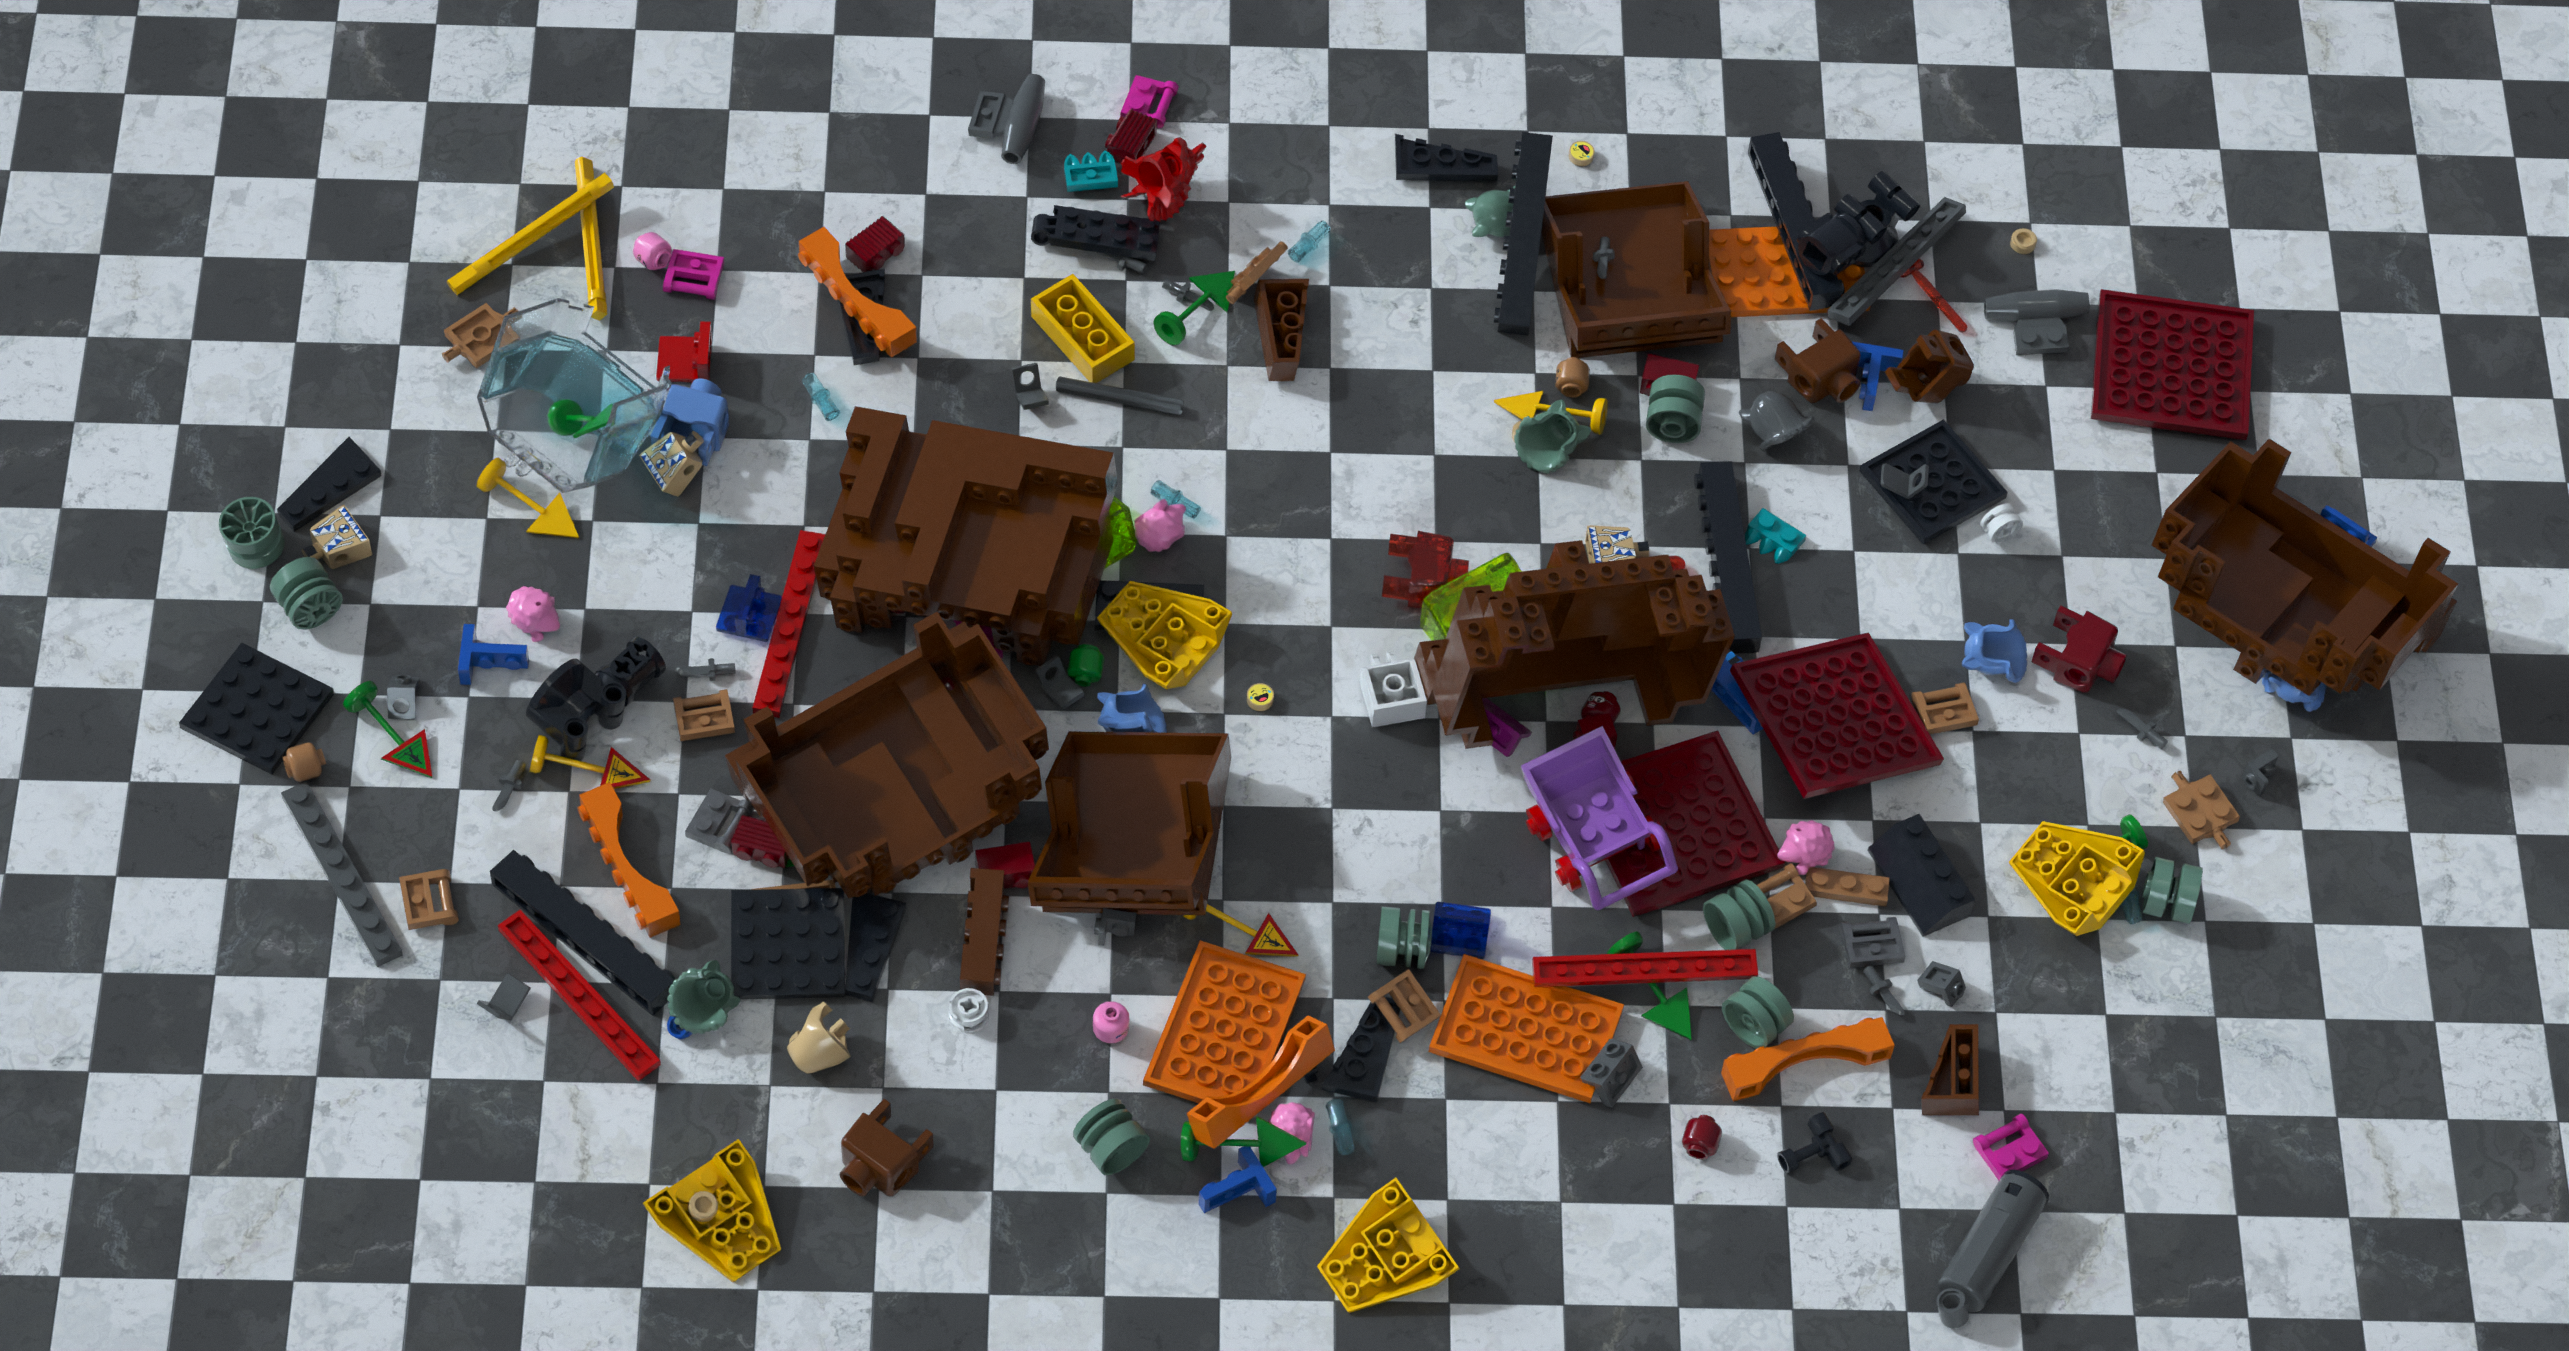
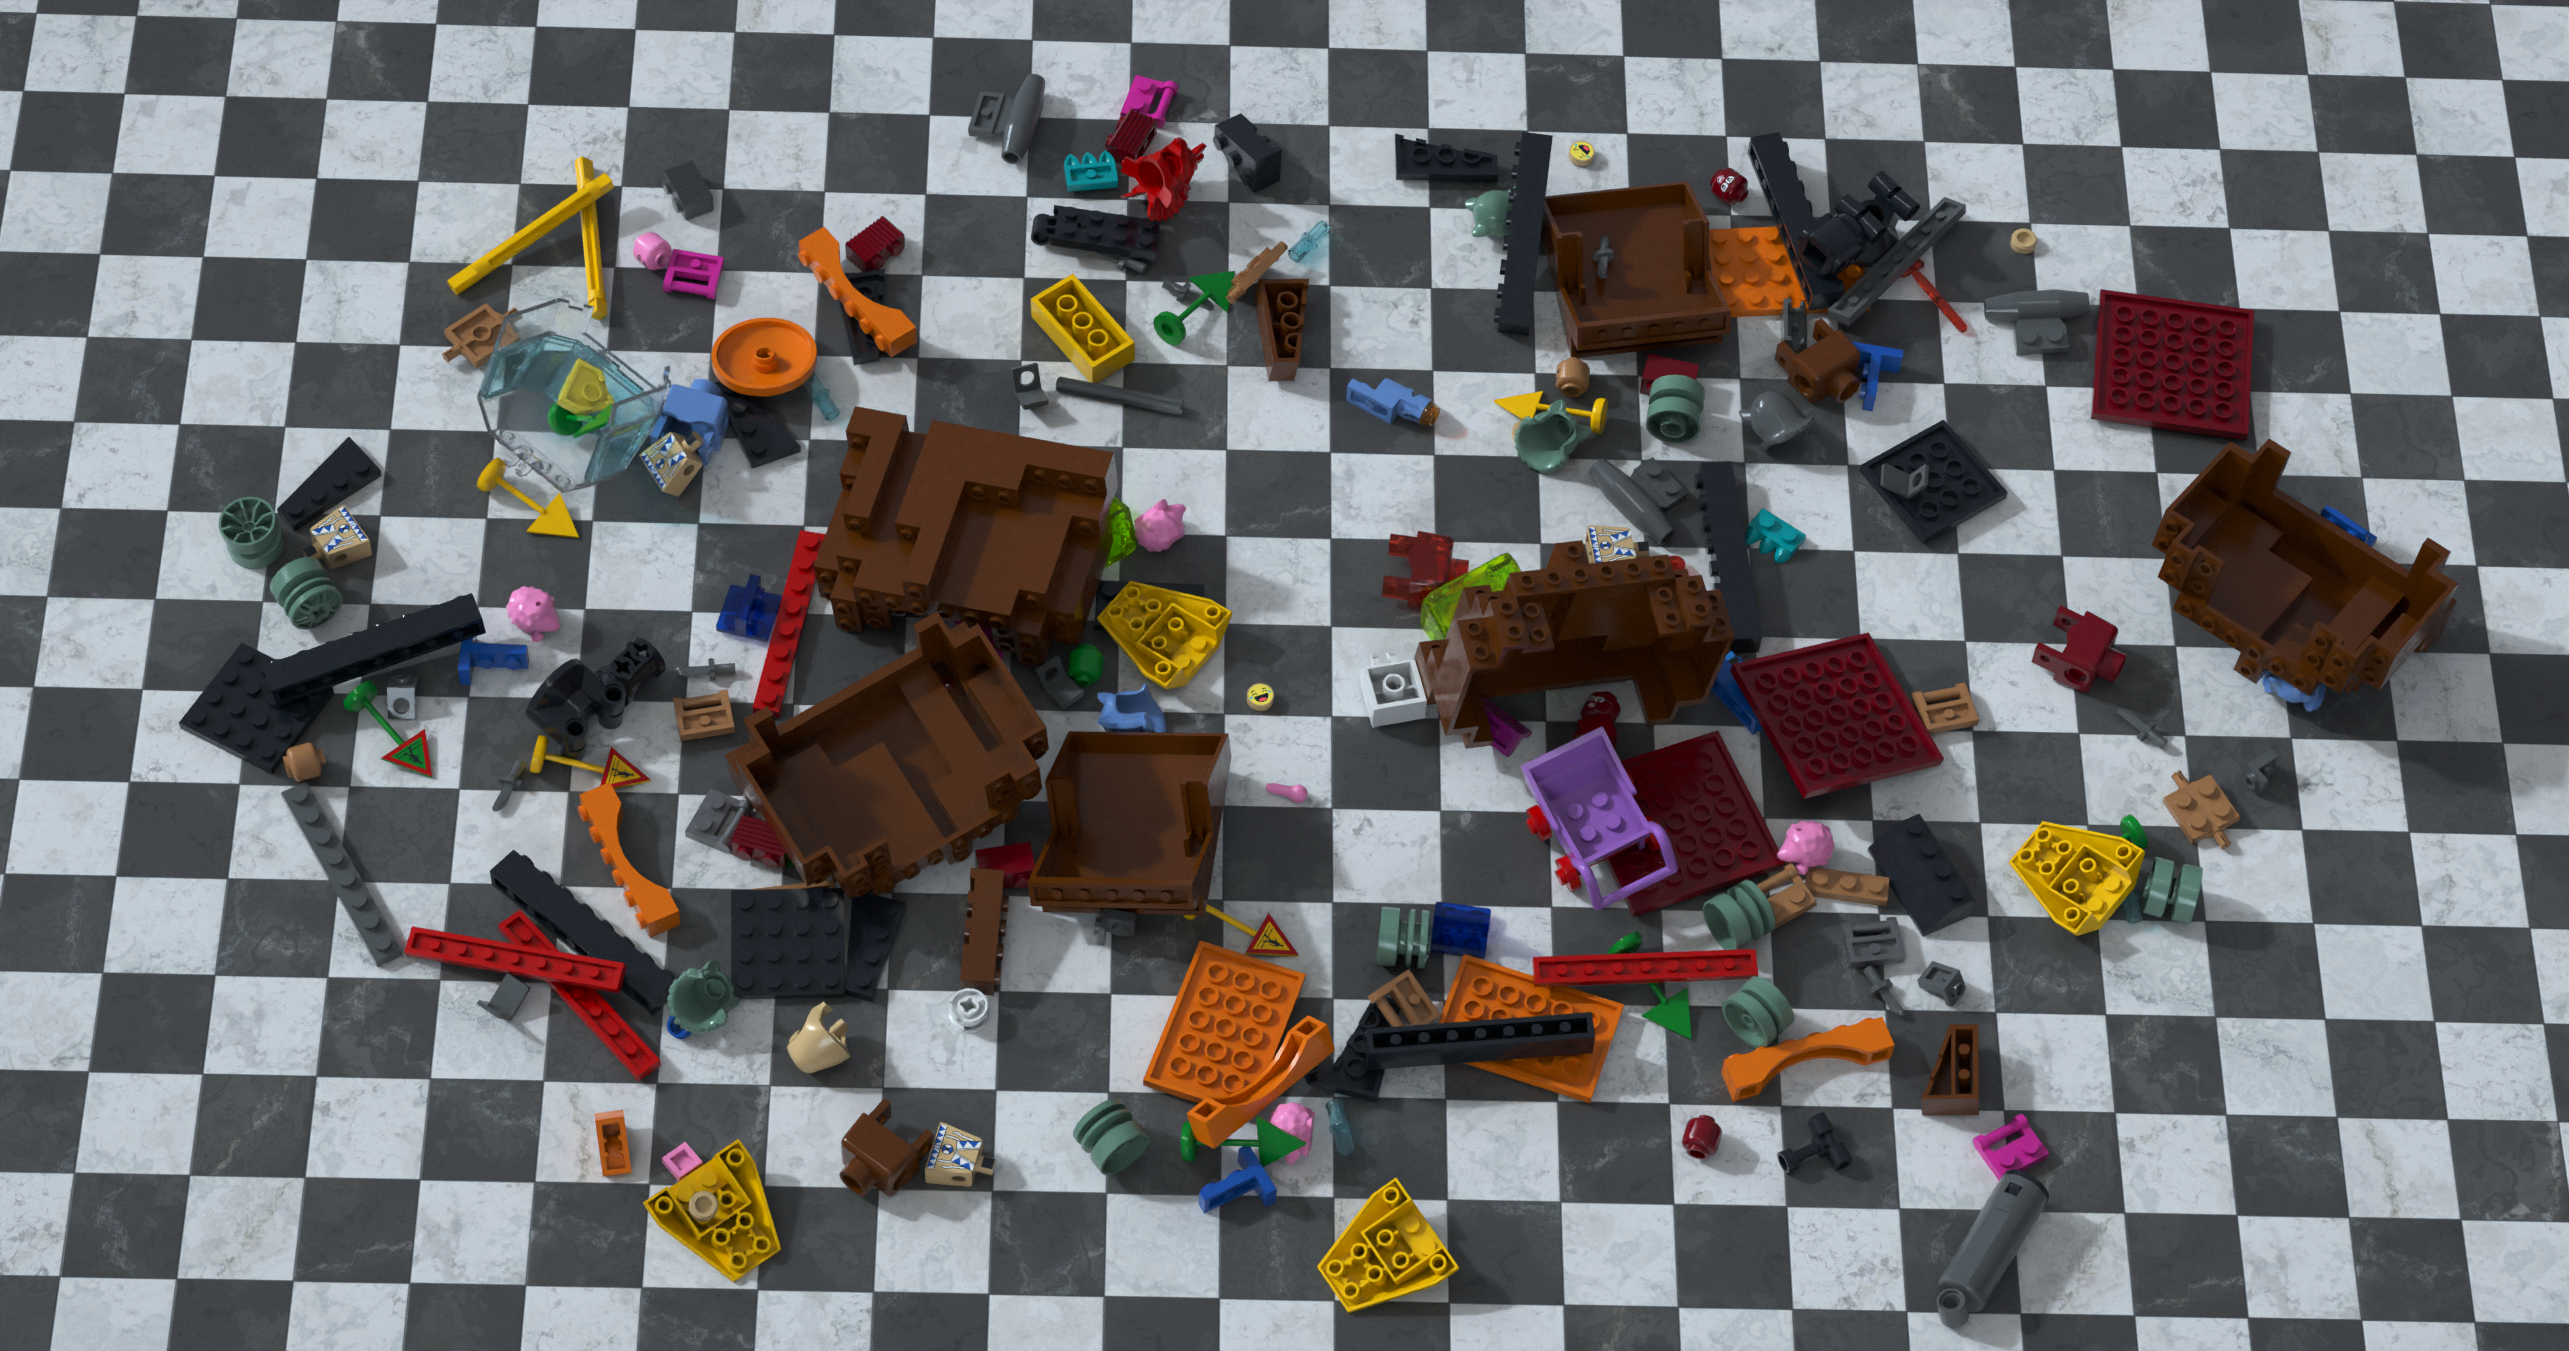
(374, 649): none -> black brick
(419, 902): medium nougat plate -> none
(515, 959): none -> red plate
(584, 390): none -> light yellow plate
(612, 1142): none -> orange arch
(682, 1161): none -> bright pink plate
(687, 356): red bracket -> none
(688, 190): none -> dark grey brick
(757, 429): none -> black wing
(764, 356): none -> orange dish
(956, 1158): none -> torso
(1111, 1022): bright pink head -> none
(1172, 496): clear light blue axle -> none
(1248, 152): none -> black wedge
(1296, 793): none -> bright pink piece
(1393, 399): none -> medium blue plate
(1479, 1041): none -> black brick
(1612, 1071): dark grey bracket -> none
(1641, 495): none -> dark grey plate
(1729, 186): none -> dark red head
(1794, 325): none -> dark grey hinge
(1937, 361): reddish brown piece -> none
(1995, 650): medium blue hair -> none
(2001, 523): white wheel -> none

